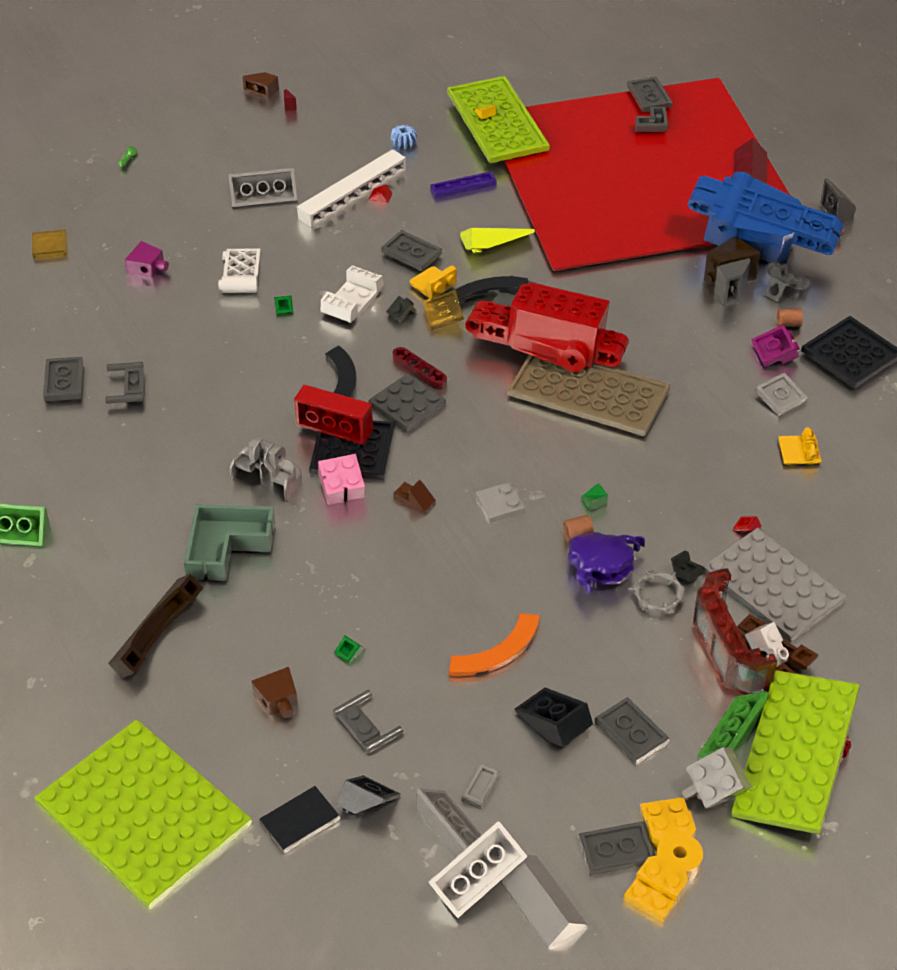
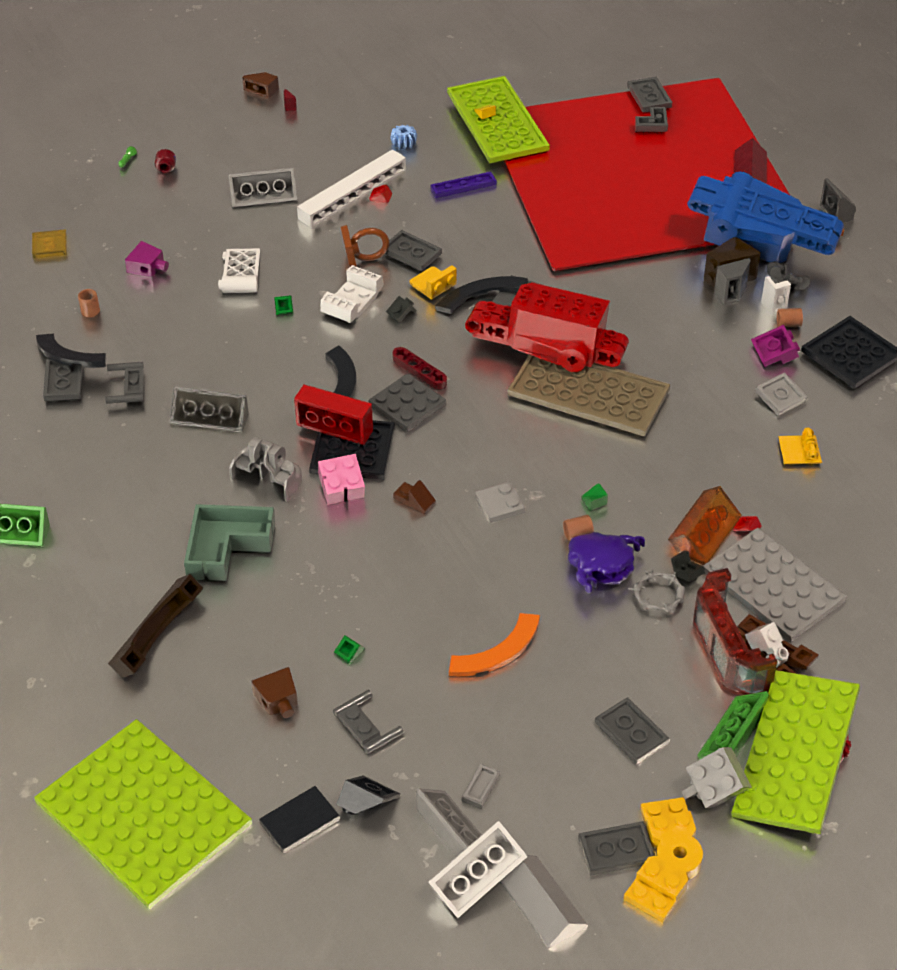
(60, 354): none -> black tile
(88, 303): none -> nougat piece
(165, 161): none -> dark red head
(209, 409): none -> clear smoke slope
(352, 246): none -> dark orange tile
(443, 310): clear yellow tile -> none
(484, 238): neon yellow wedge -> none
(556, 715): black slope -> none
(705, 525): none -> clear orange slope
(775, 295): none -> white panel

